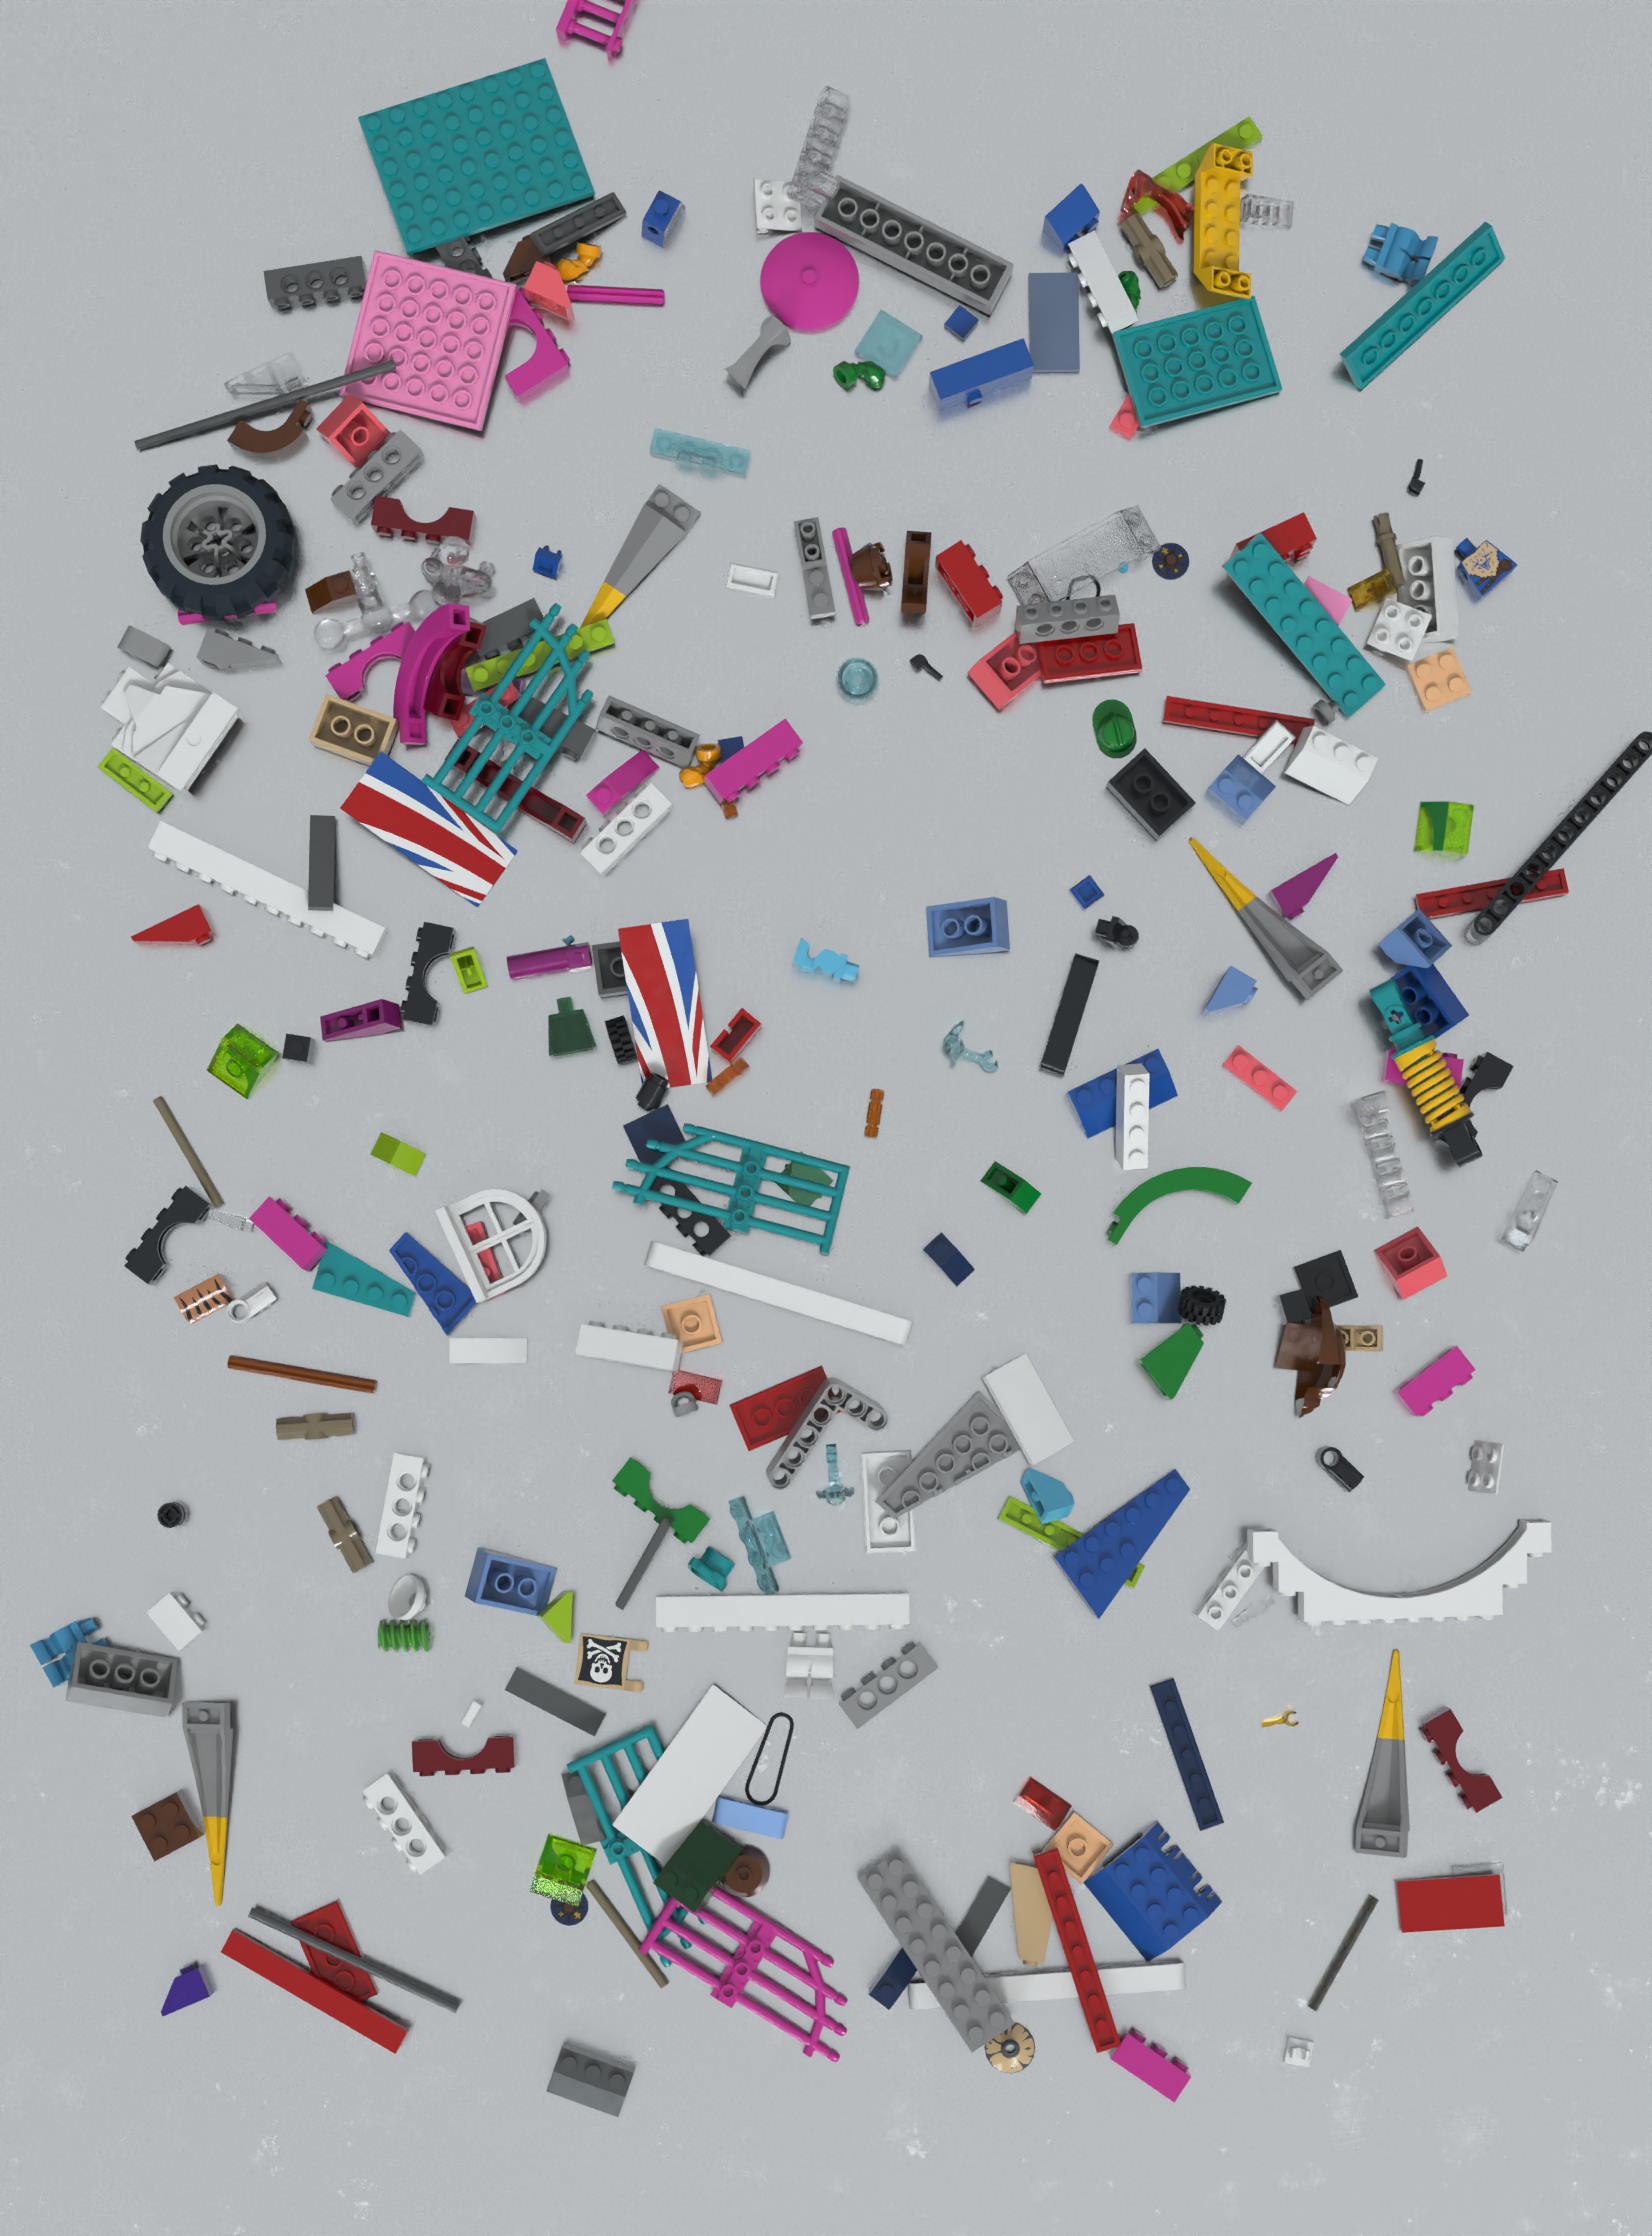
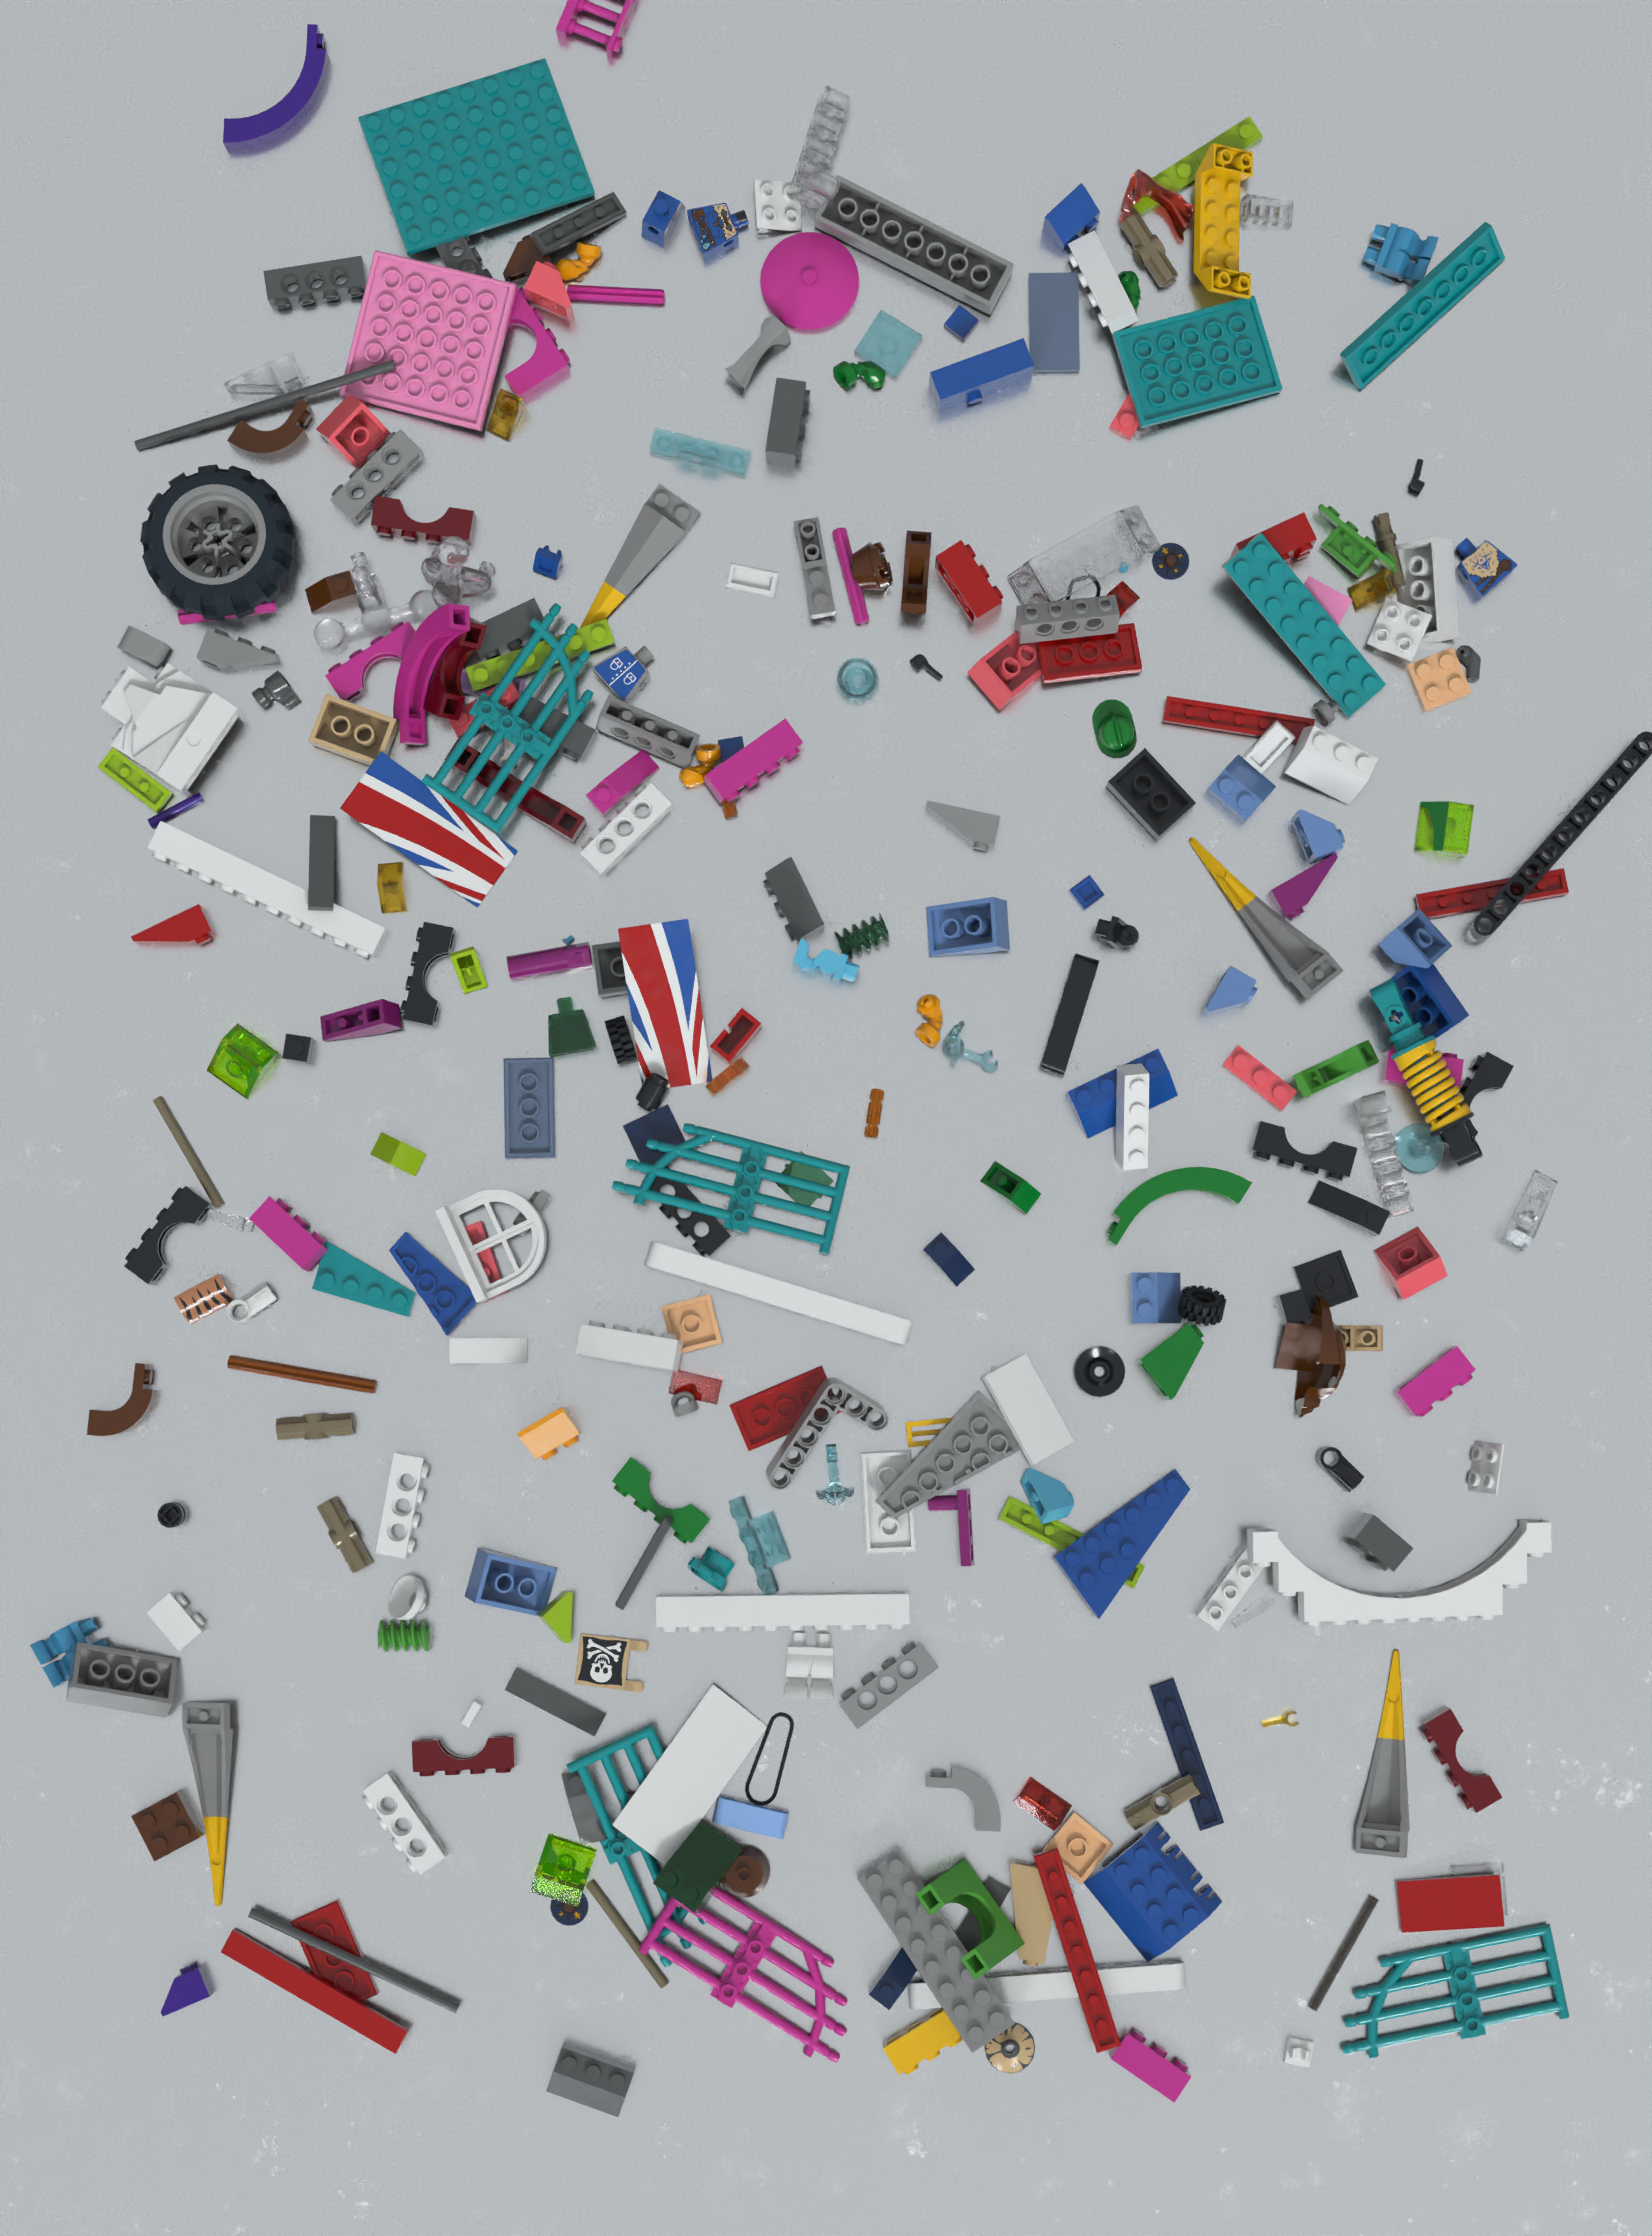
(131, 1413): none -> reddish brown arch
(176, 809): none -> dark purple piece
(276, 688): none -> dark grey piece
(287, 113): none -> dark purple arch
(391, 887): none -> clear yellow slope
(506, 414): none -> clear yellow slope
(529, 1108): none -> sand blue tile
(550, 1433): none -> light orange slope
(624, 672): none -> torso
(715, 227): none -> torso
(787, 422): none -> dark grey brick
(793, 900): none -> dark grey slope
(863, 936): none -> clear green piece
(910, 1434): none -> yellow tile
(921, 2042): none -> yellow brick
(930, 1009): none -> light orange arm
(962, 1503): none -> magenta piece
(971, 825): none -> light grey slope
(984, 1800): none -> light grey arch
(997, 1933): none -> bright green arch
(1113, 1371): none -> black dish
(1125, 597): none -> clear red slope
(1148, 1810): none -> dark tan piece
(1272, 1142): none -> black arch
(1317, 836): none -> medium blue slope
(1336, 1068): none -> bright green arch
(1349, 1208): none -> black slope
(1351, 548): none -> bright green bracket
(1379, 1542): none -> dark grey brick
(1409, 1153): none -> clear light blue dish
(1463, 1990): none -> teal piece
(1471, 660): none -> dark grey arm

